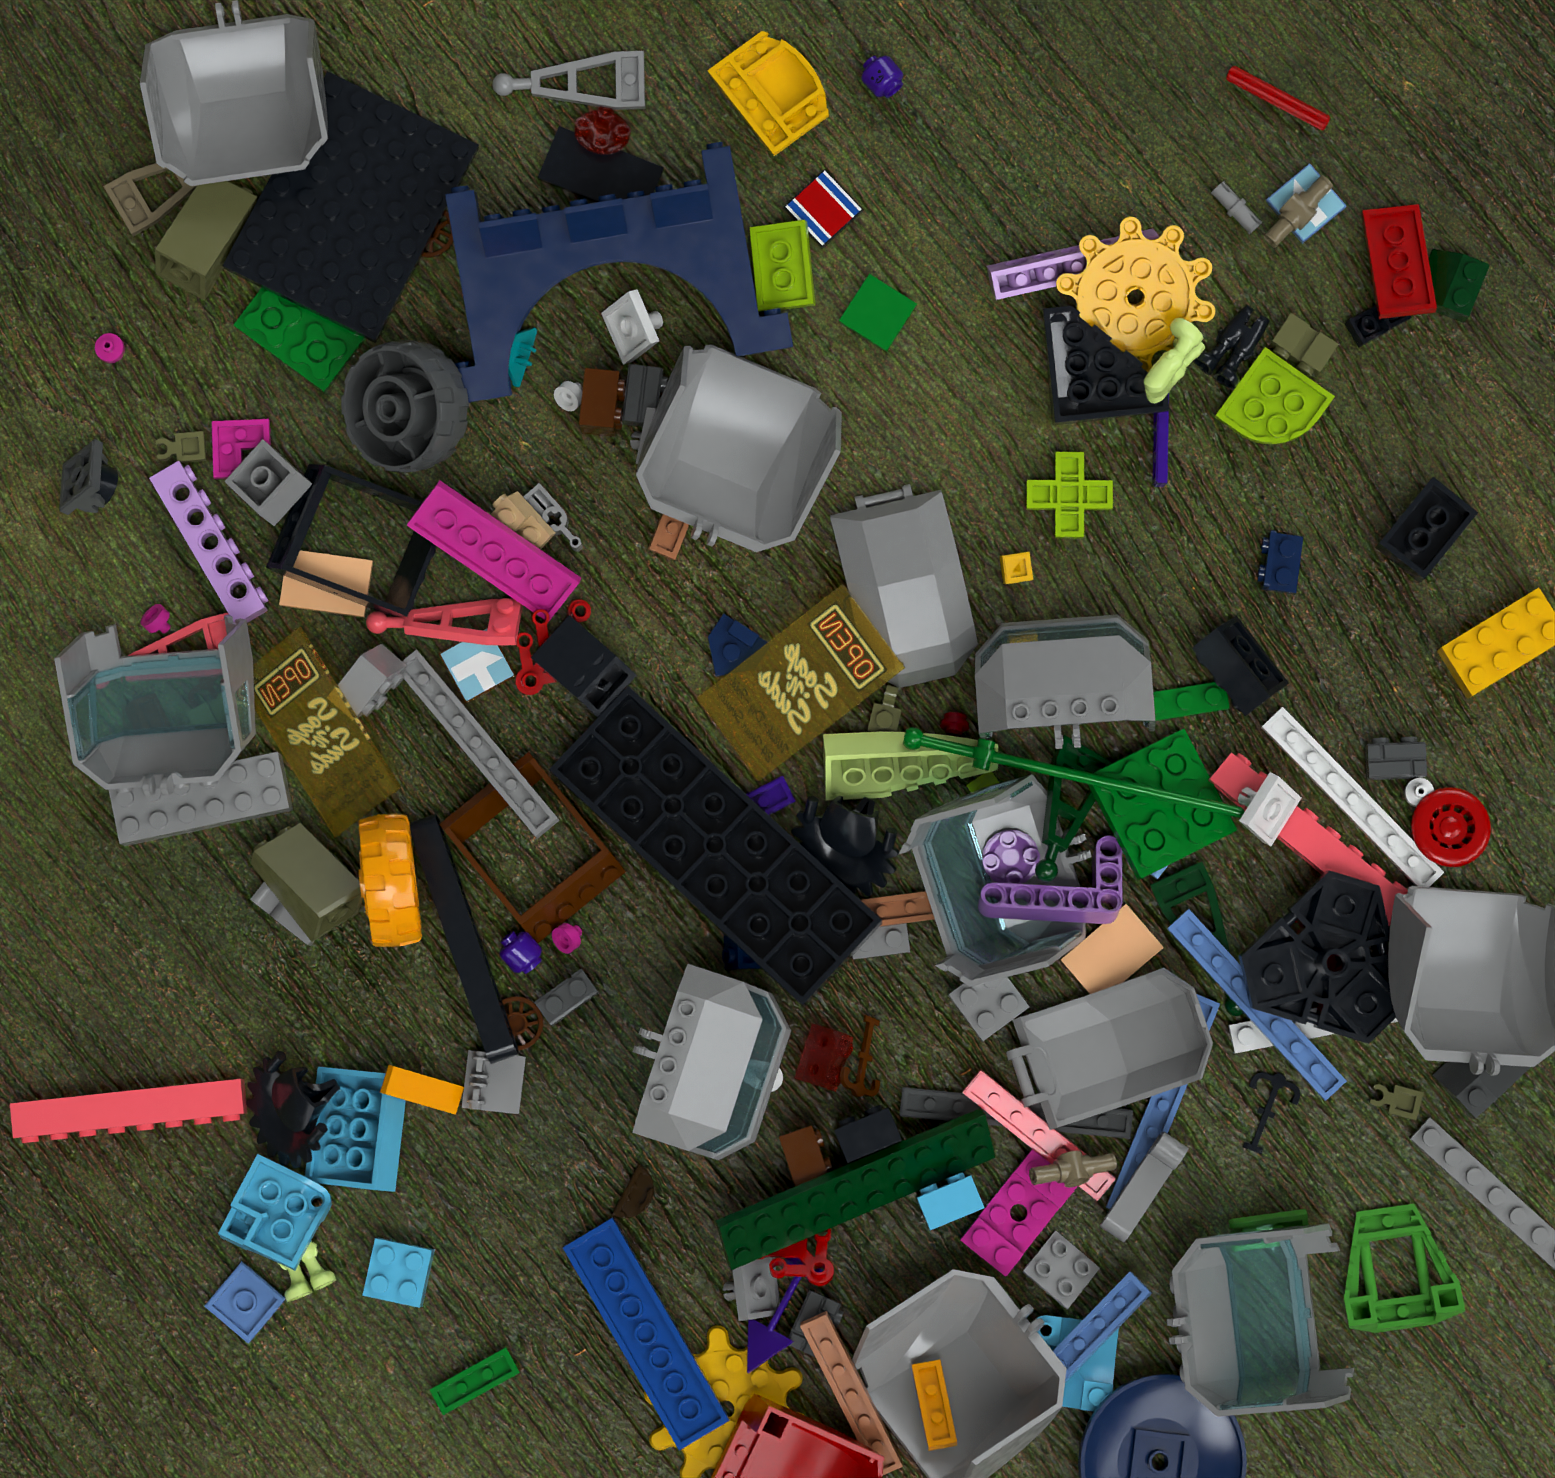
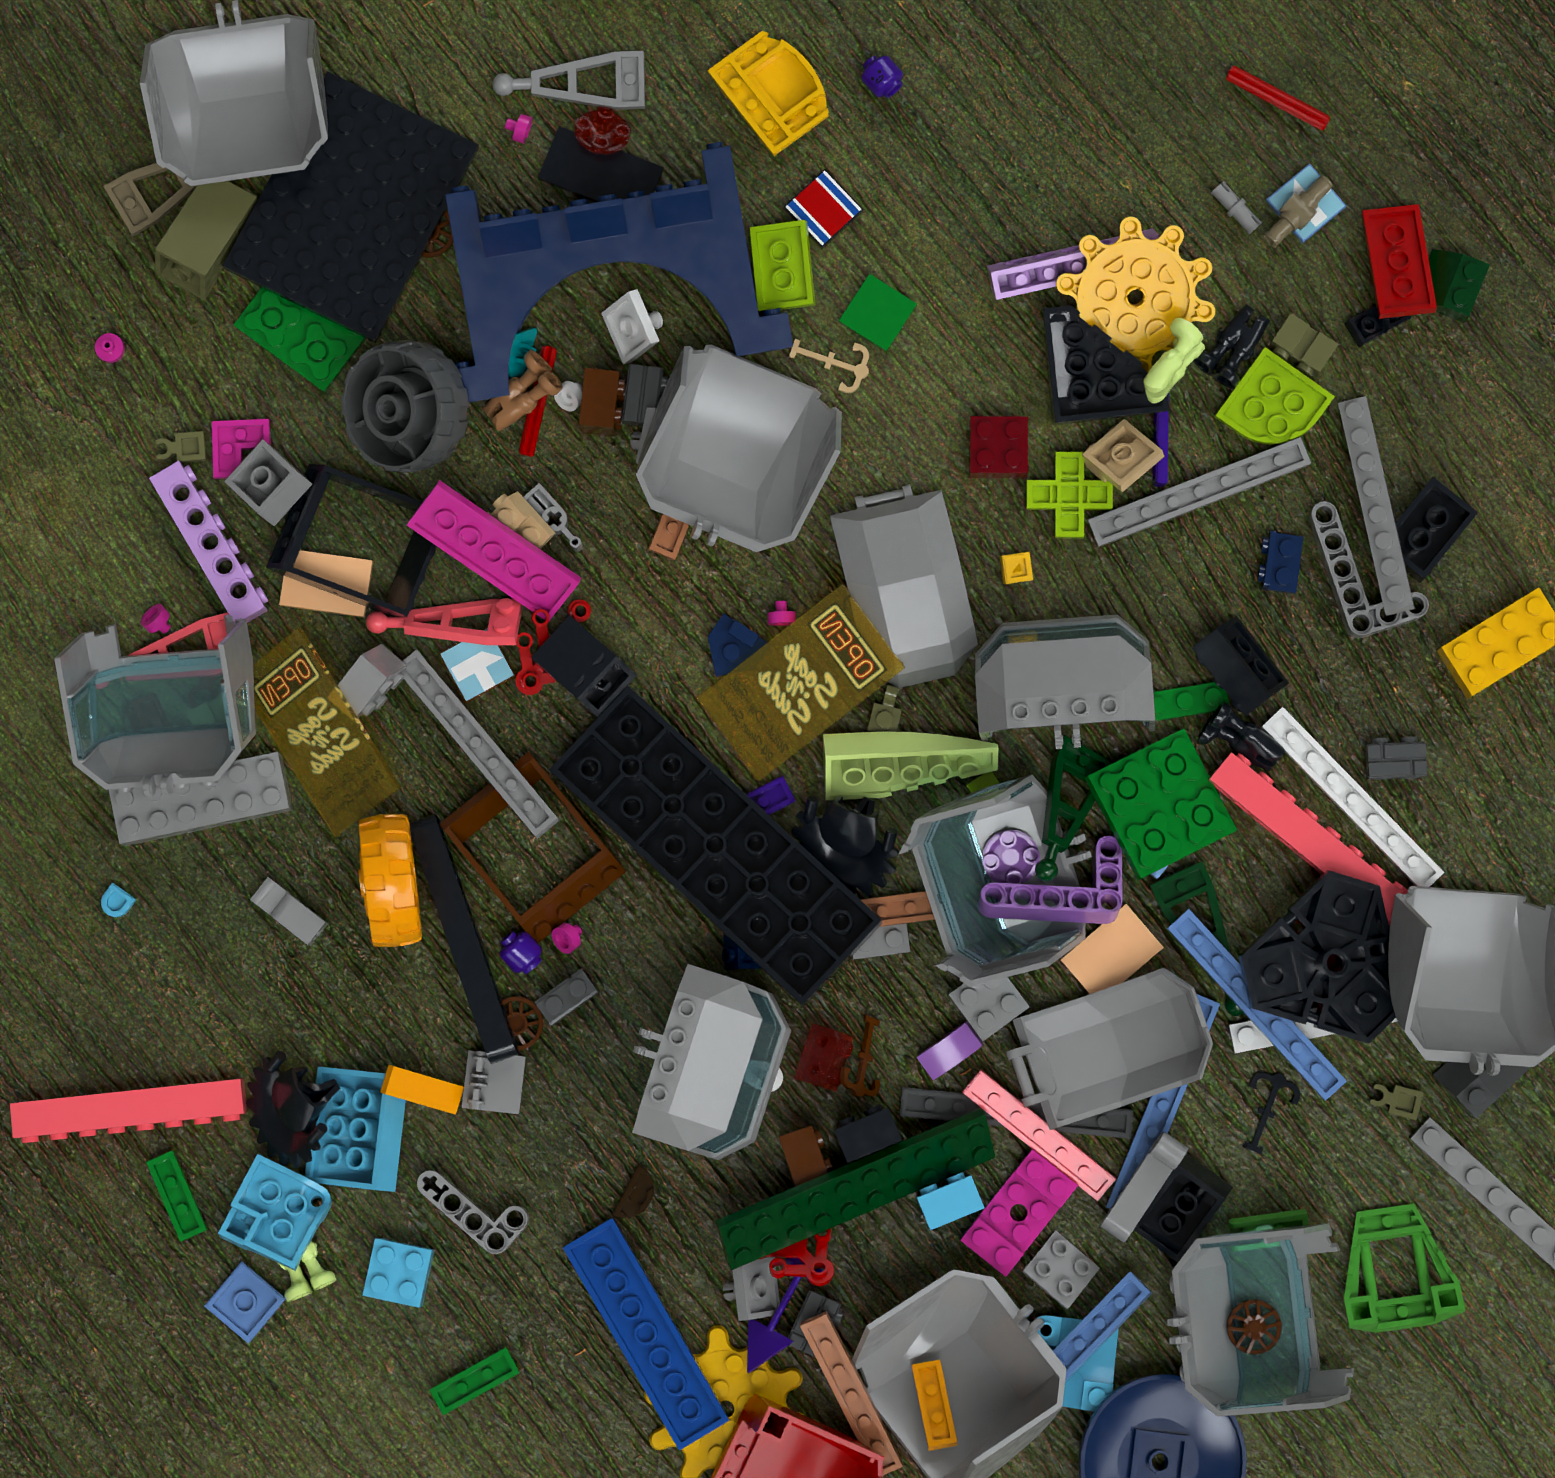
(94, 482): dark grey piece -> none
(116, 901): none -> medium azure tile
(177, 1195): none -> green plate
(307, 880): olive slope -> none
(468, 1207): none -> light grey beam
(511, 408): none -> medium nougat piece
(520, 128): none -> dark pink tile
(534, 419): none -> red axle
(781, 616): none -> dark pink tile
(860, 371): none -> tan piece
(949, 1050): none -> medium lavender slope
(954, 723): dark red plate -> none
(985, 755): green bar -> none
(998, 447): none -> dark red brick
(1072, 1169): dark tan pin -> none
(1122, 455): none -> tan plate
(1183, 1207): none -> black slope
(1199, 492): none -> light grey plate
(1246, 740): none -> black piece
(1254, 1327): none -> reddish brown wheel
(1268, 808): white tile -> none
(1352, 581): none -> light grey beam
(1376, 506): none -> light grey plate
(1411, 790): white tile -> none
(1450, 827): red wheel -> none

